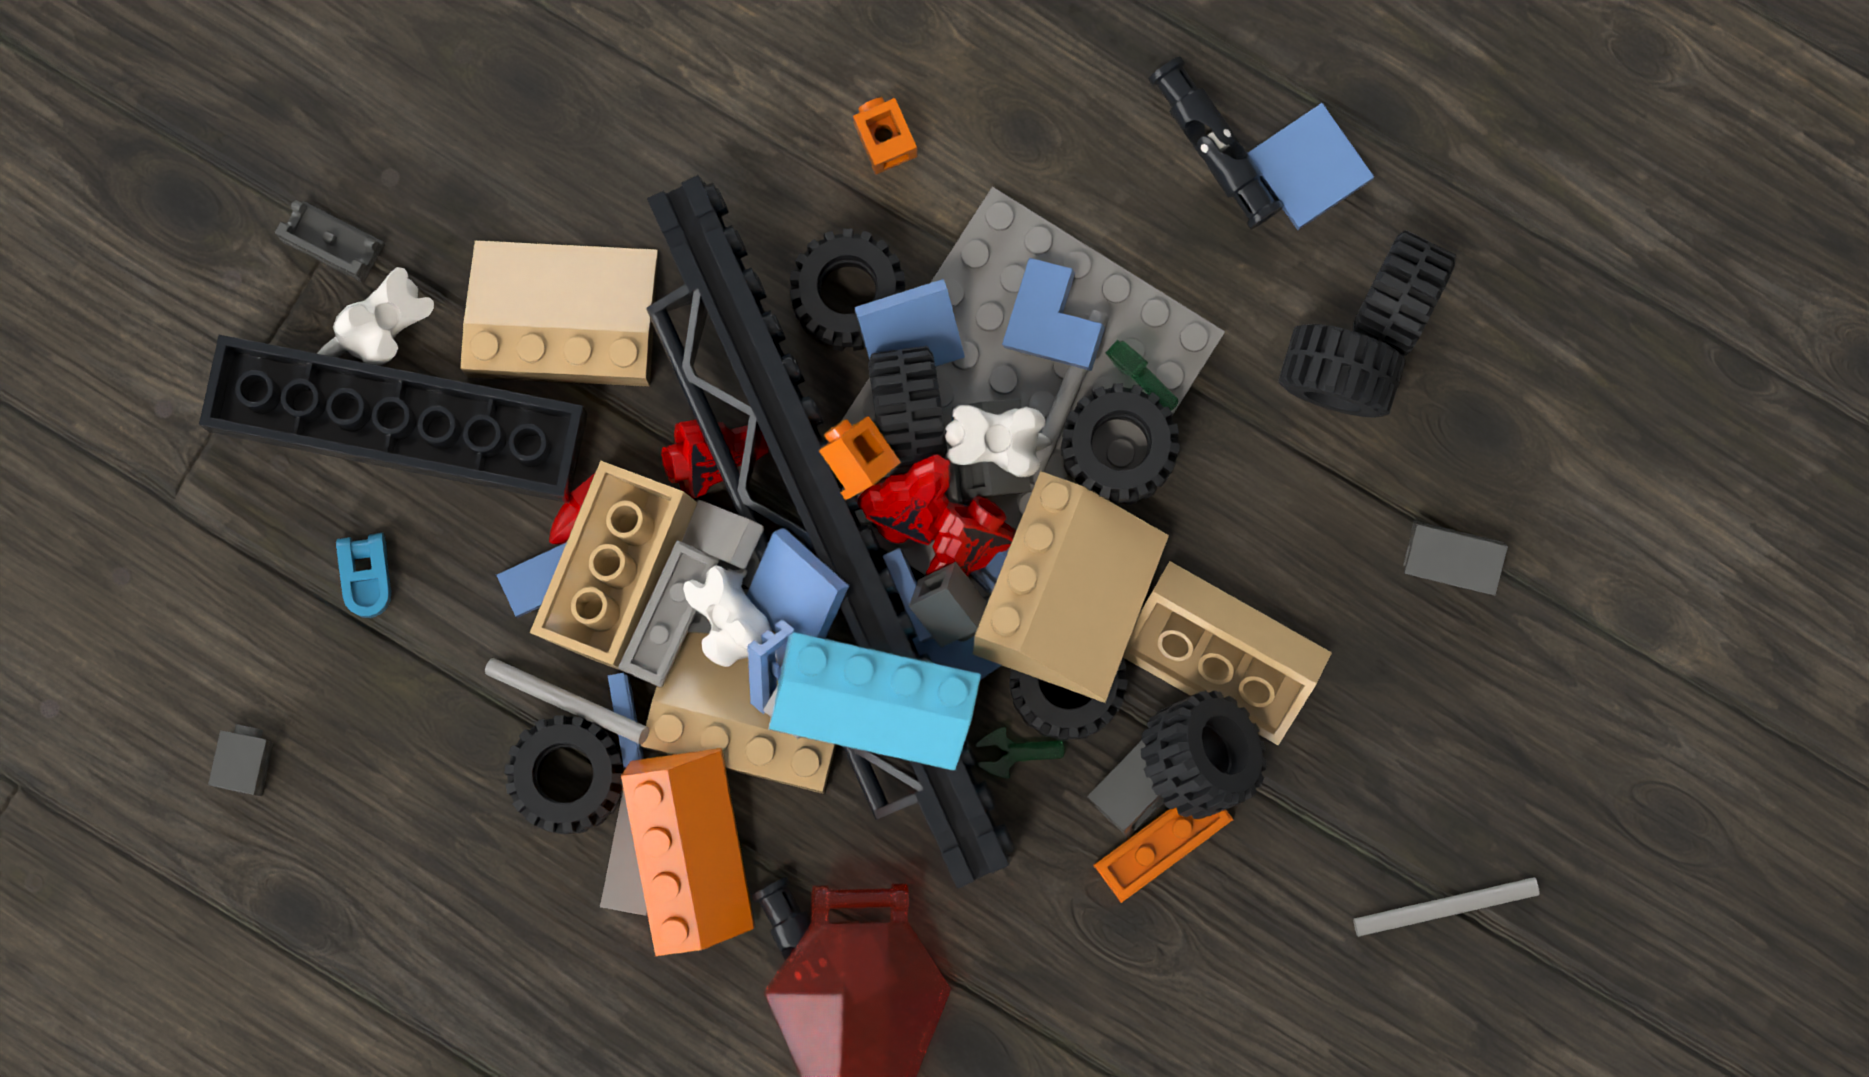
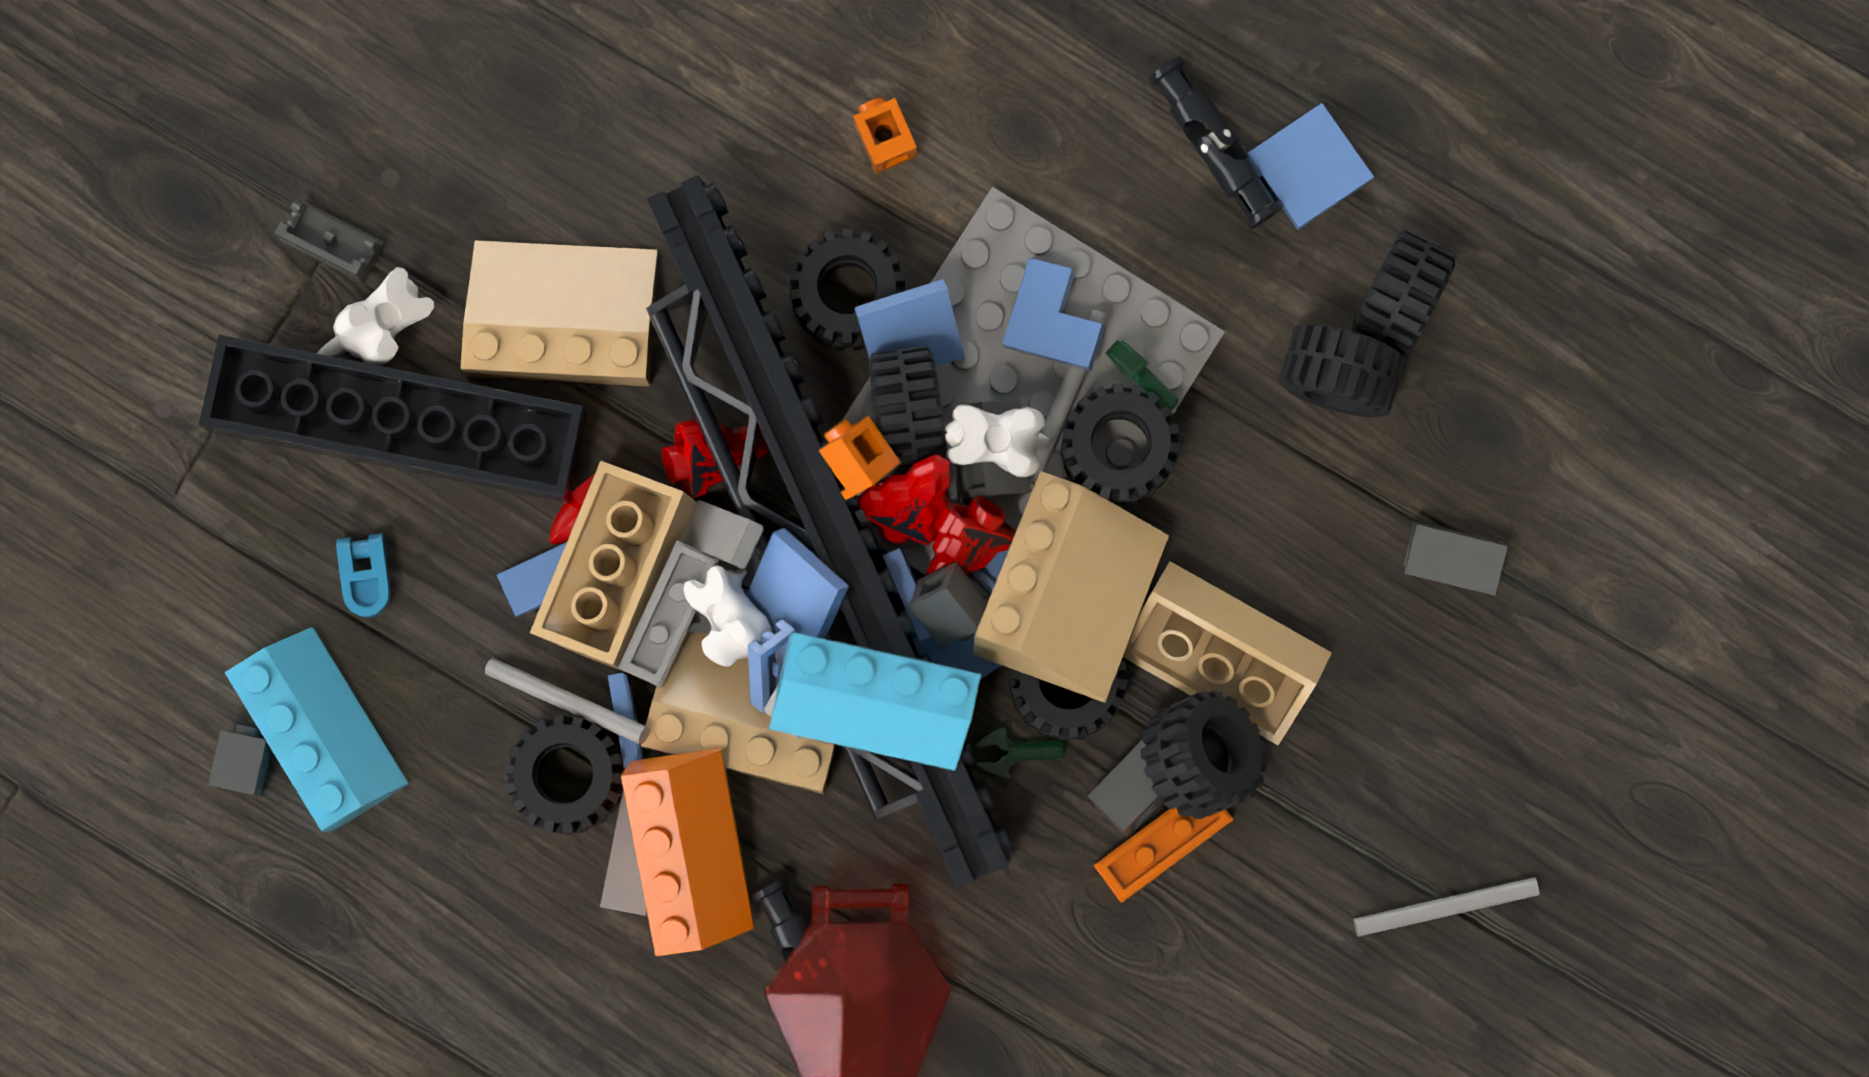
(317, 729): none -> medium azure slope

